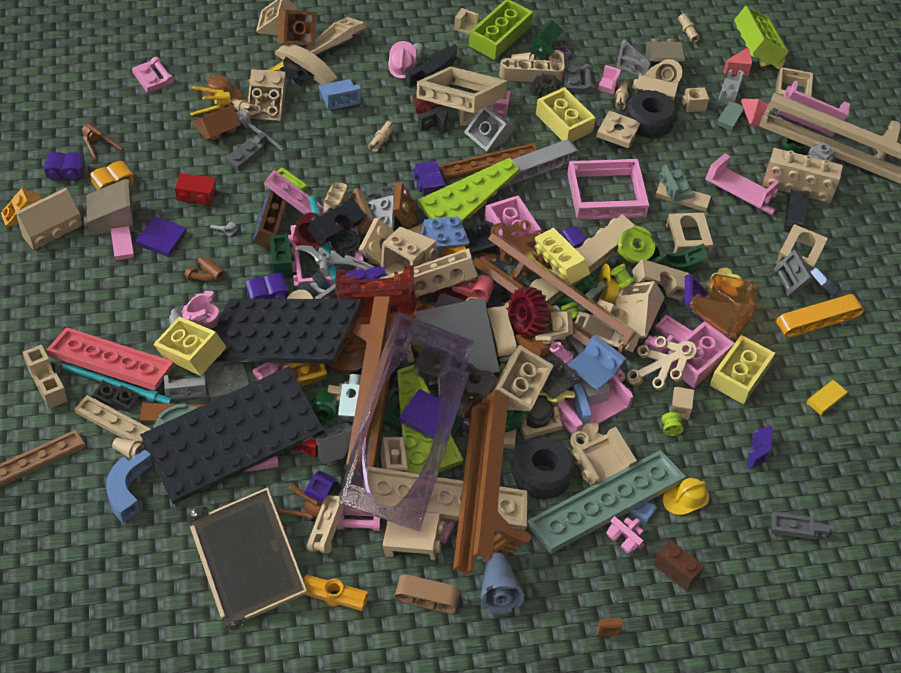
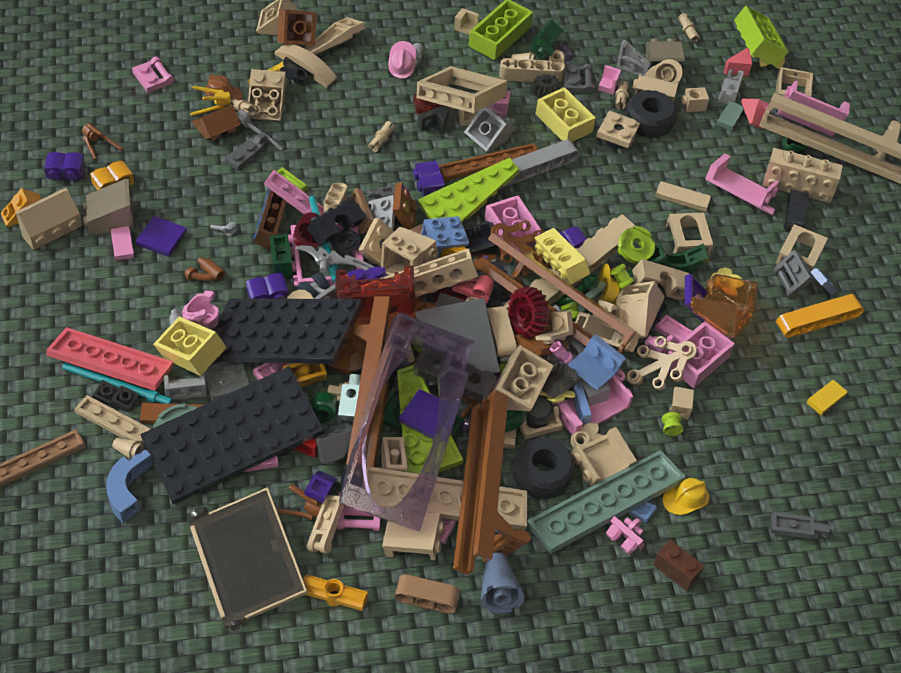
(44, 377): tan arch -> none
(195, 189): red brick -> none
(340, 94): medium blue bracket -> none
(437, 62): black slope -> none
(608, 209): bright pink window -> none
(609, 627): dark orange tile -> none
(675, 184): sand green bracket -> none
(742, 369): light yellow brick -> none
(762, 447): dark purple slope -> none
(822, 152): light grey brick -> none

